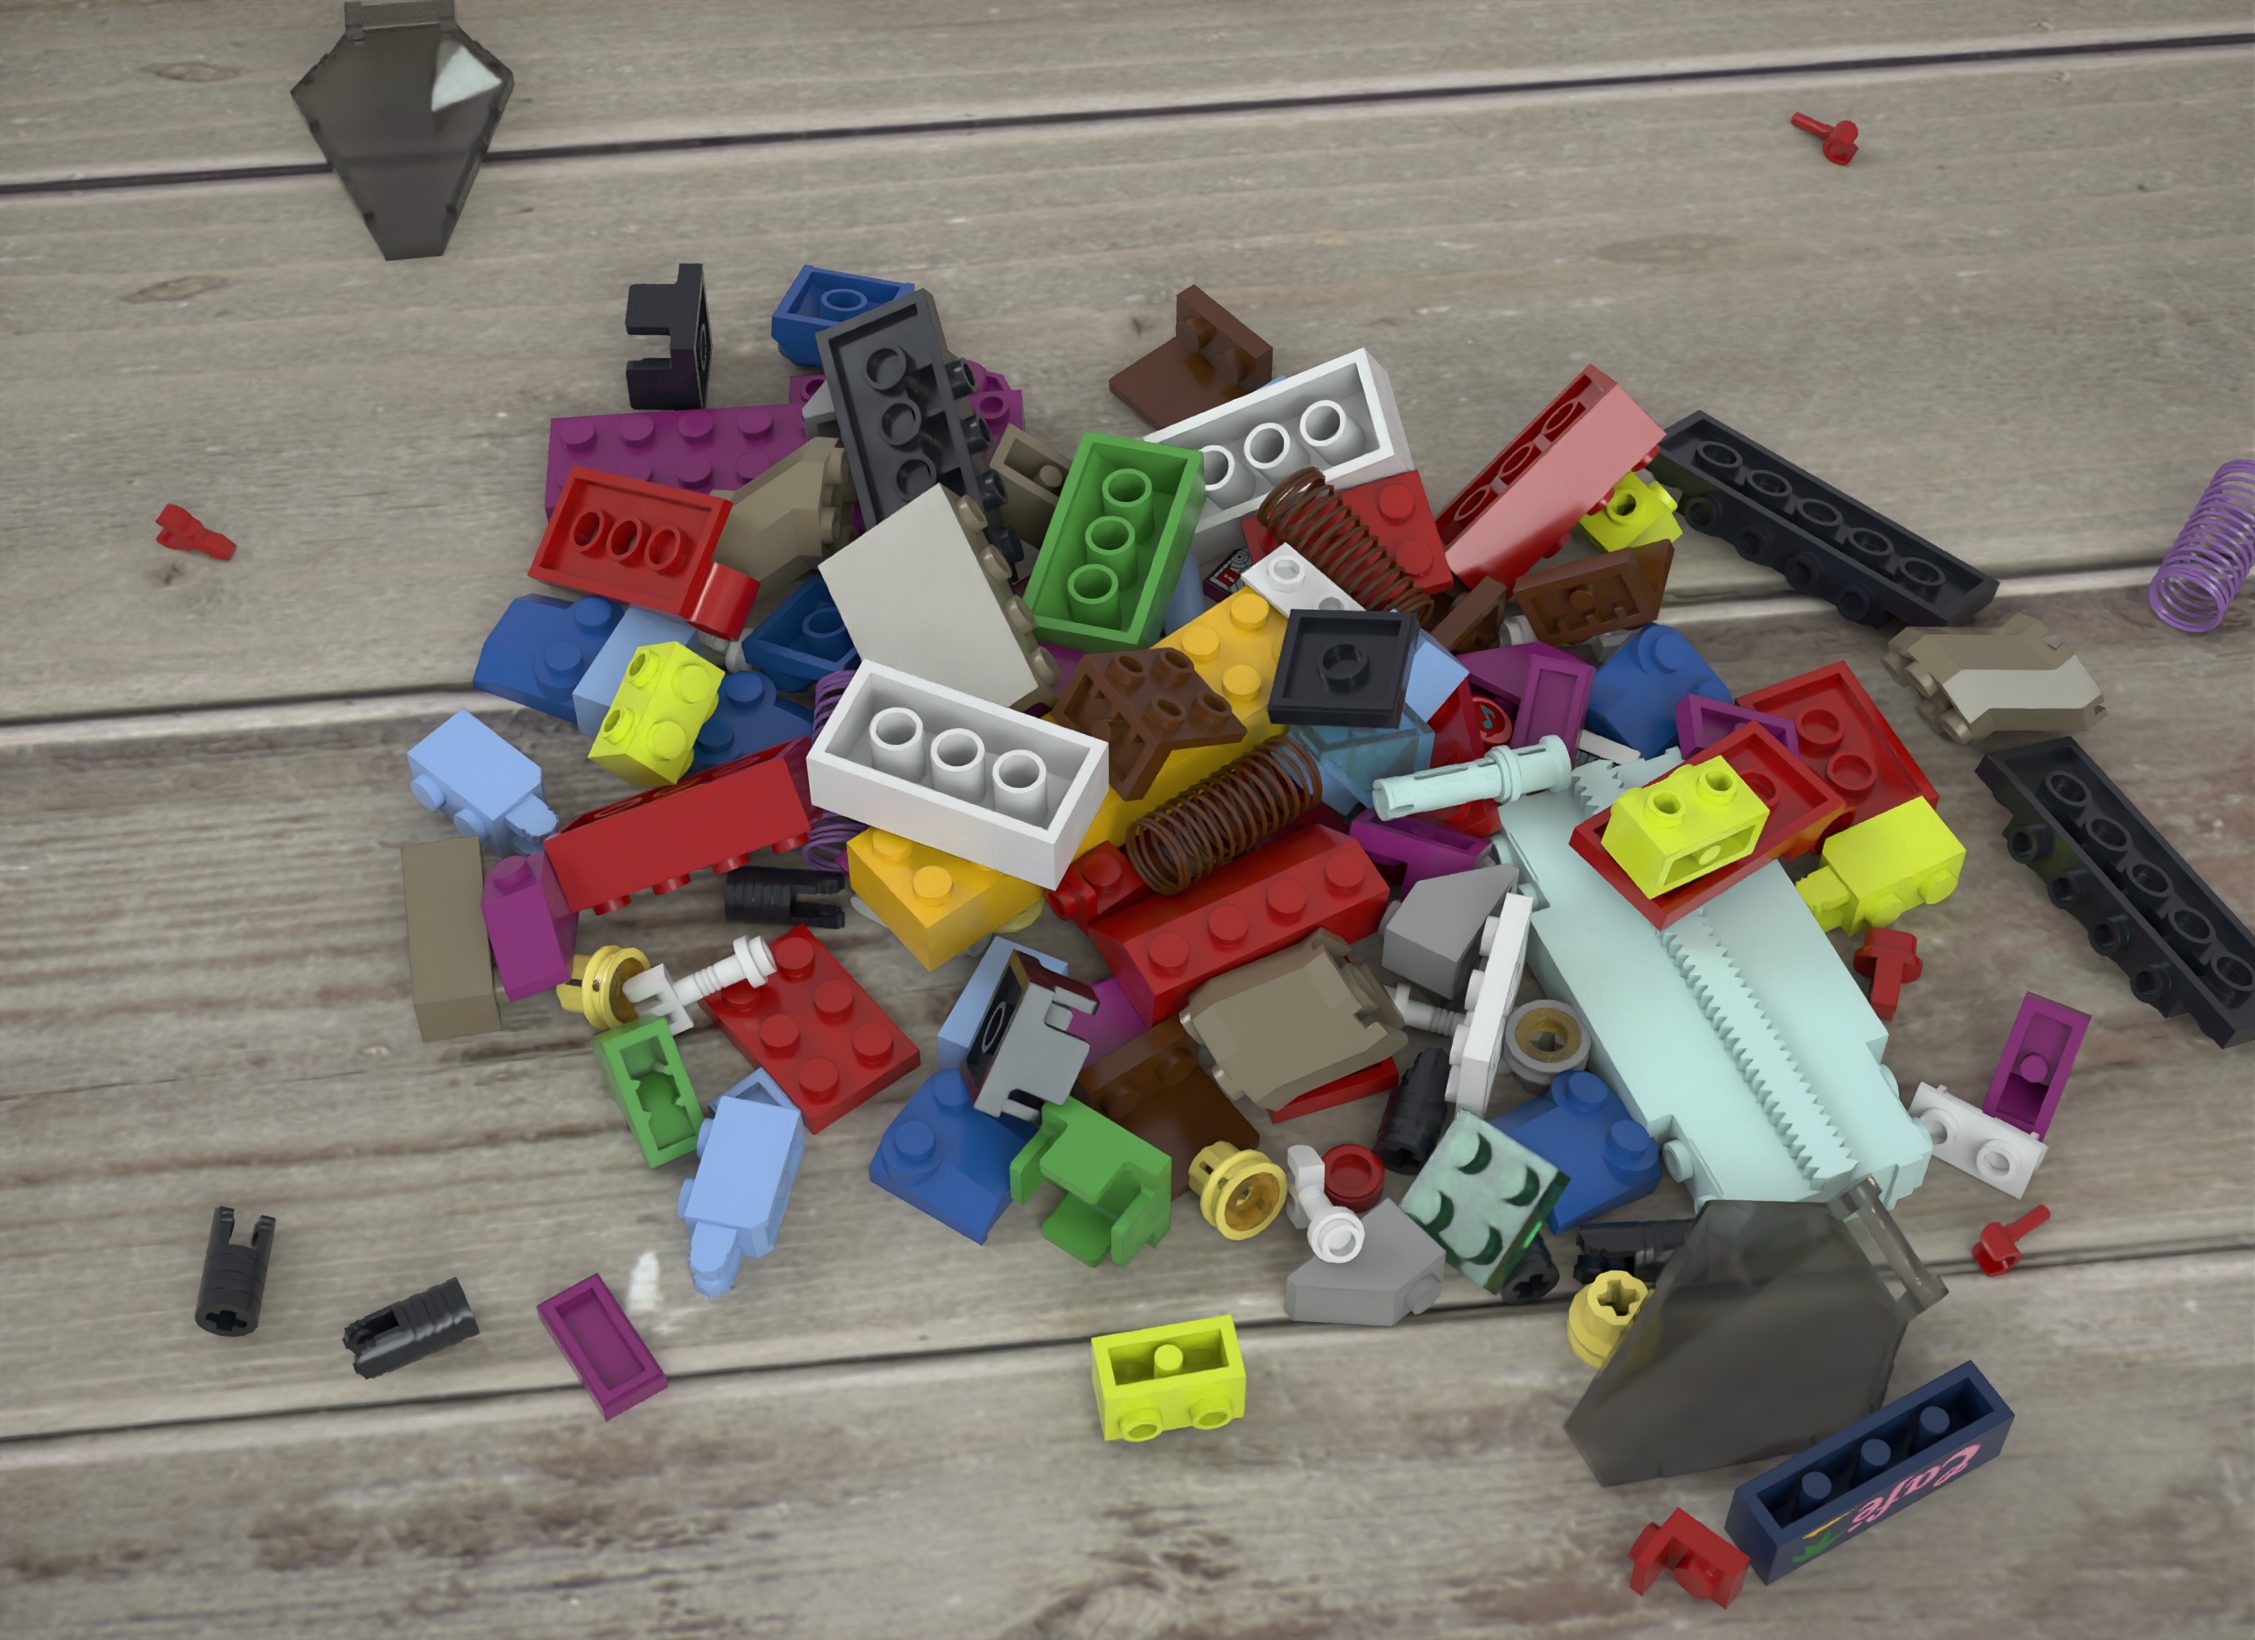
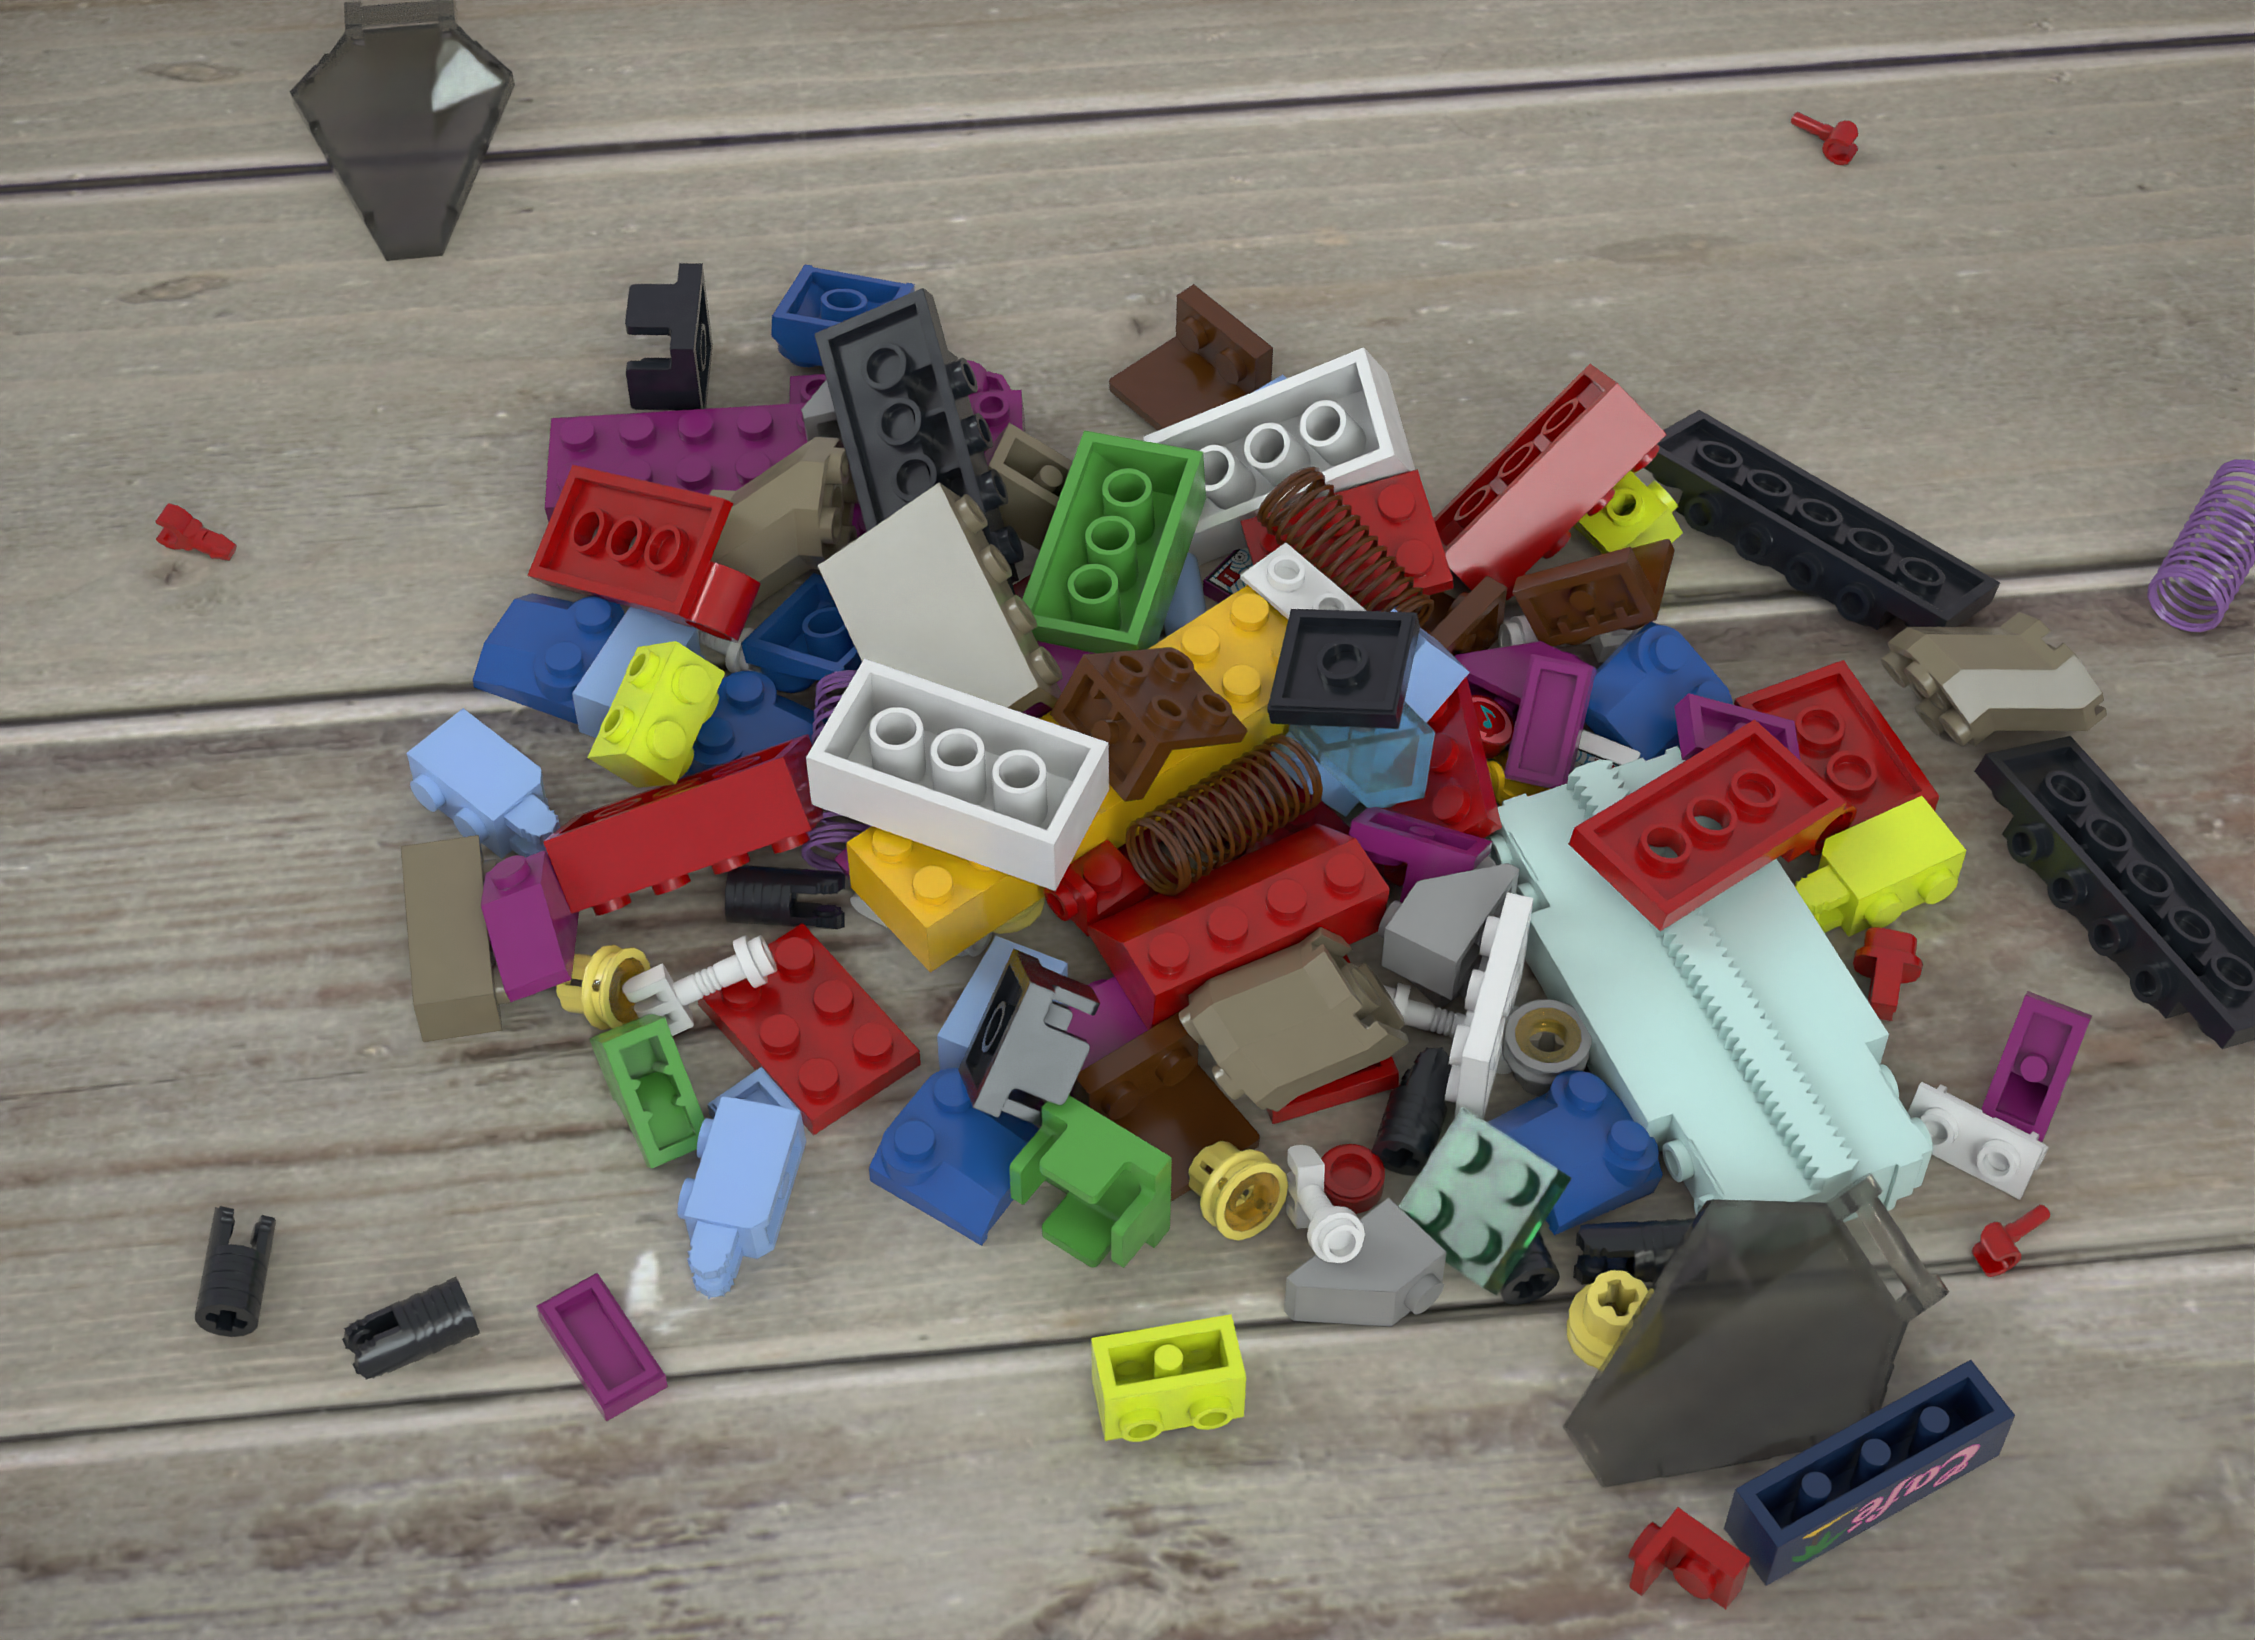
(1499, 775): light aqua pin -> none
(1684, 826): neon yellow brick -> none

